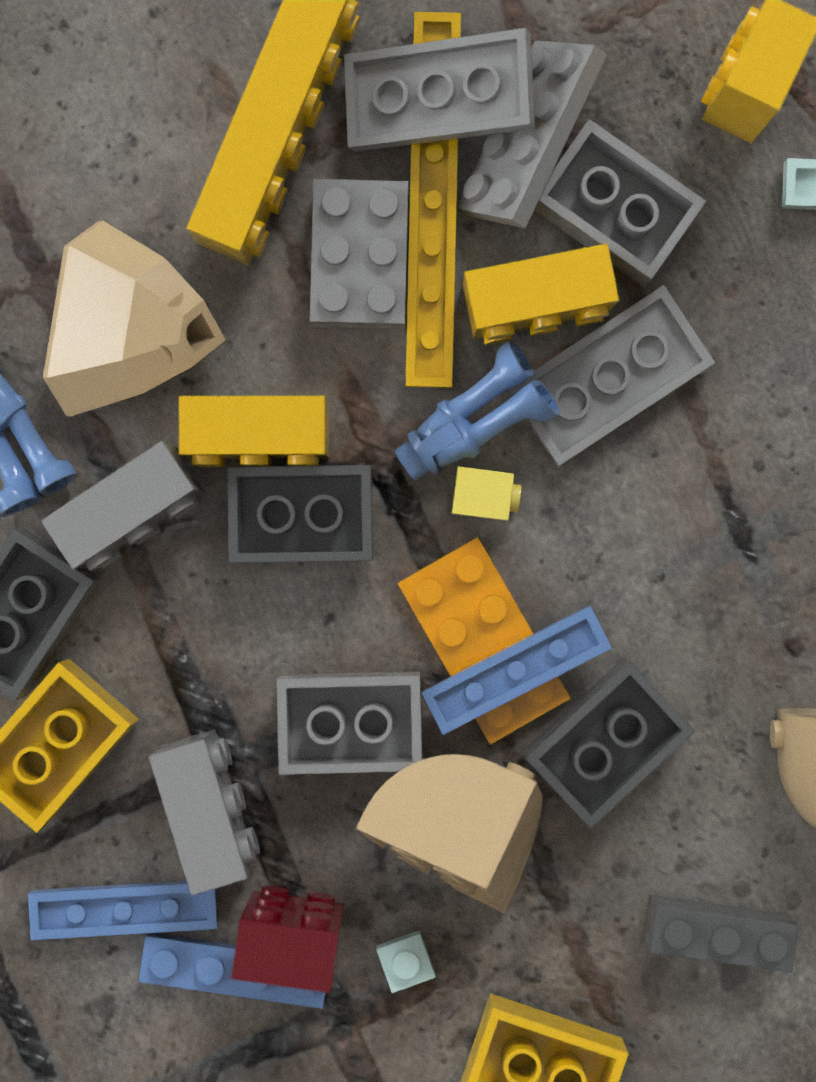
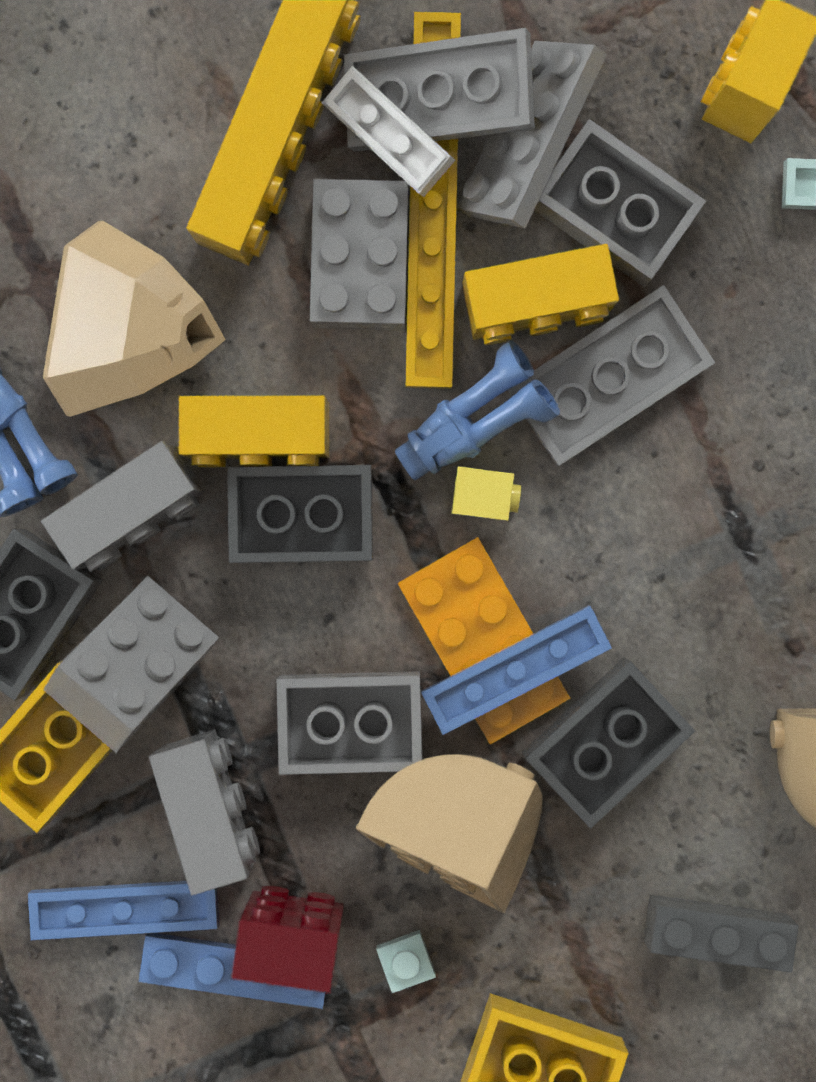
(130, 663): none -> light grey brick
(388, 131): none -> white tile

